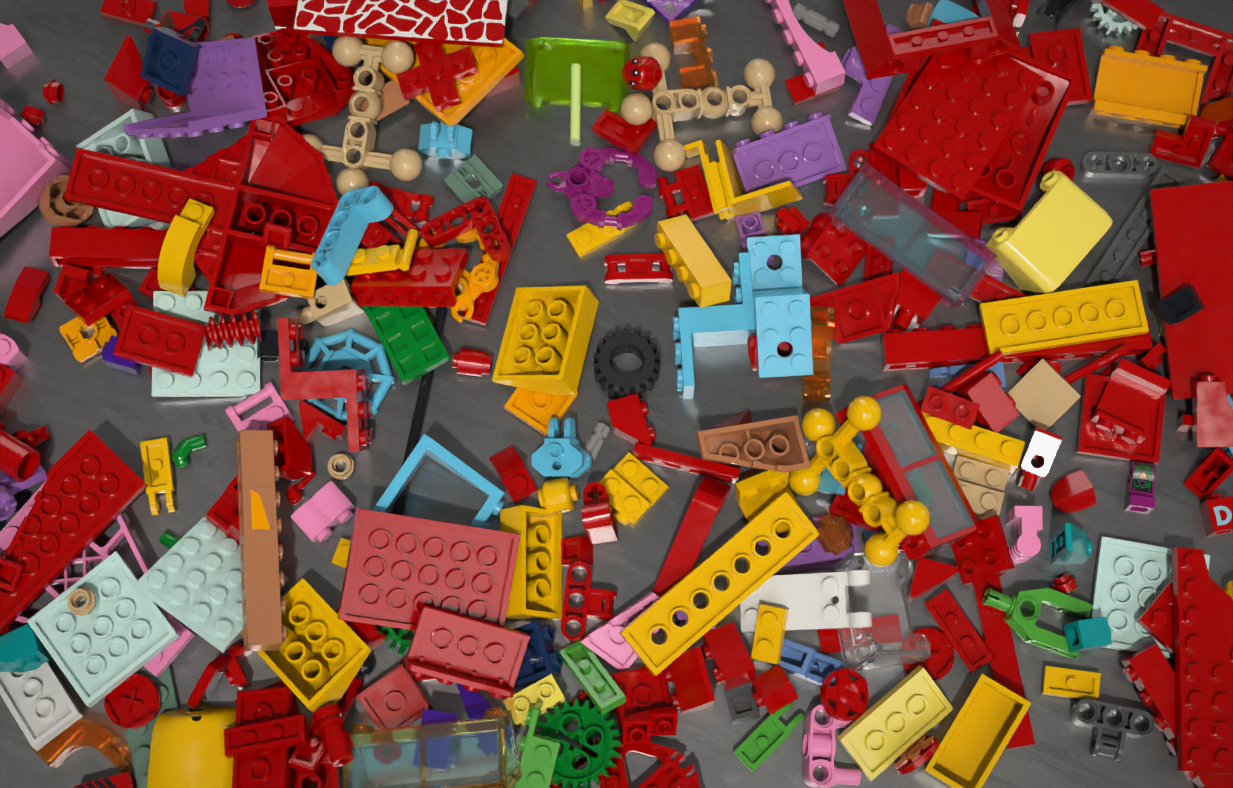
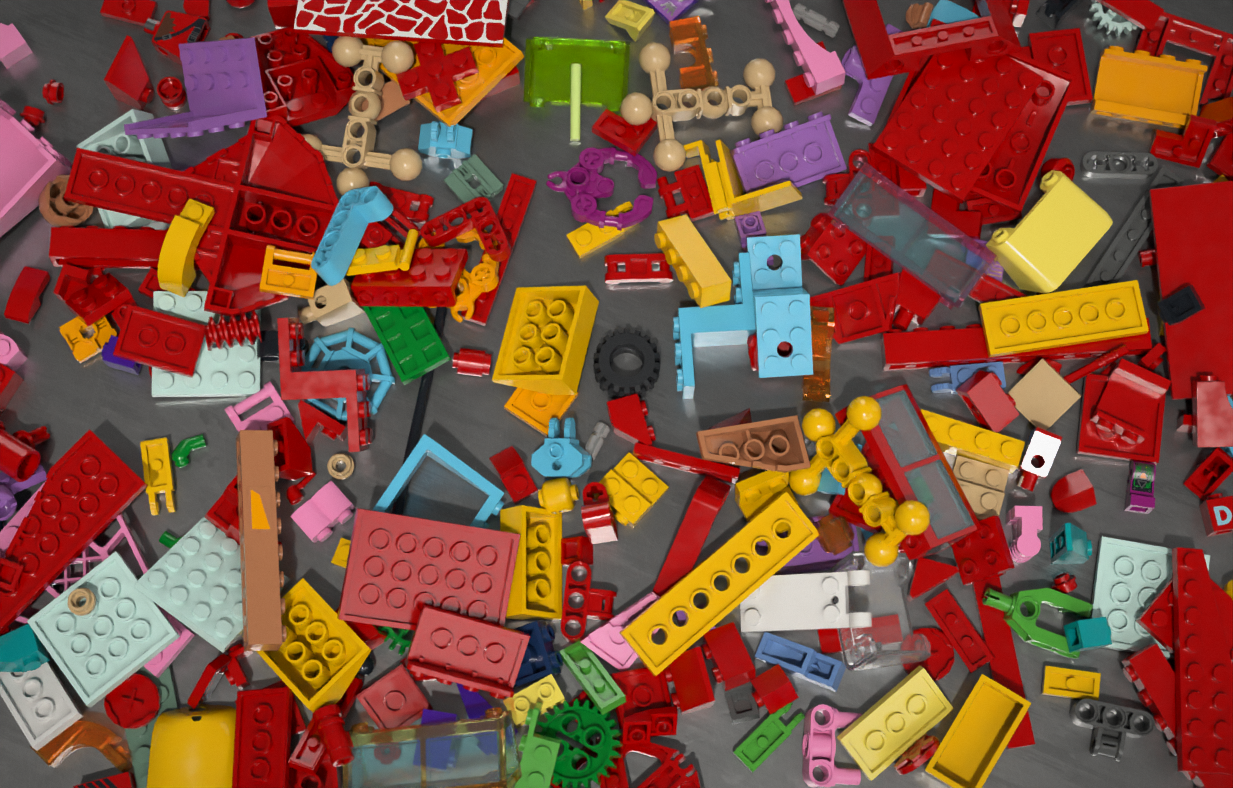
(169, 60): dark blue plate -> none
(265, 736): red tile -> none
(277, 236): red slope -> none
(642, 73): red head -> none
(769, 633): yellow plate -> none
(790, 221): red bracket -> none
(844, 694): red wheel -> none
(950, 407): red hinge -> none
(971, 373): red bar -> none

